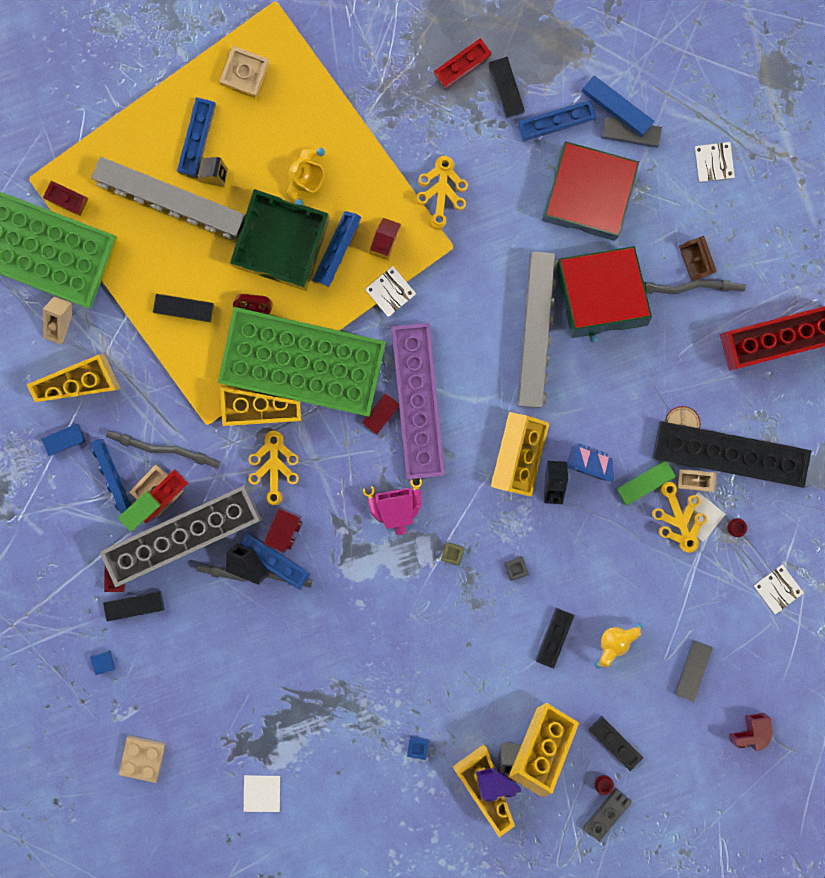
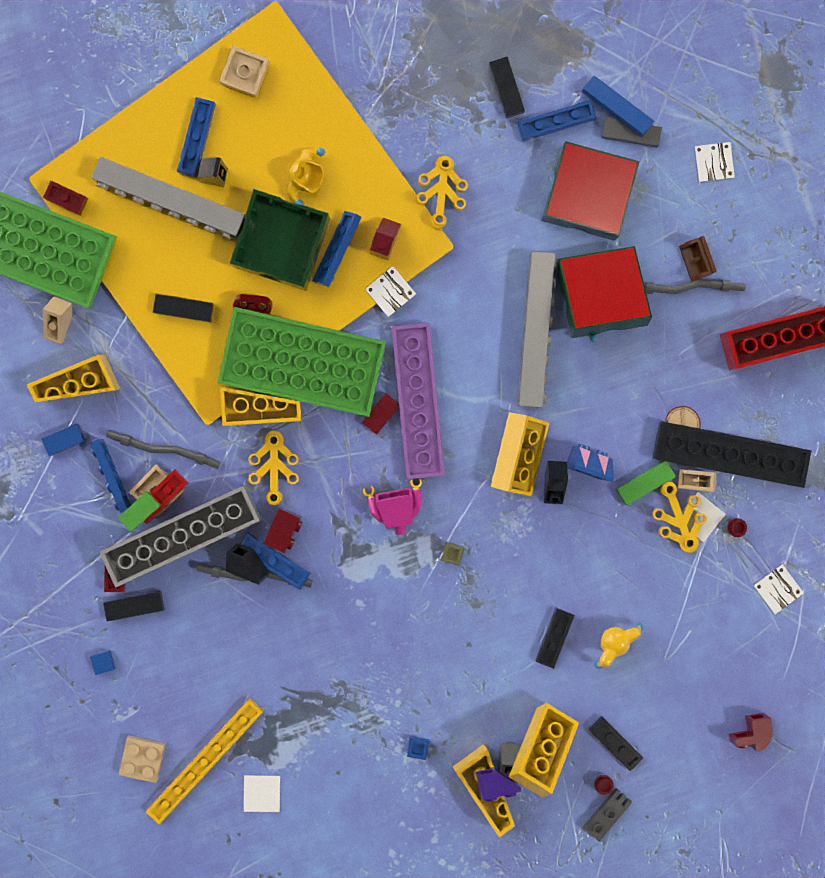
(204, 761): none -> yellow tile
(462, 63): red plate -> none
(516, 568): dark grey tile -> none
(693, 670): dark grey tile -> none

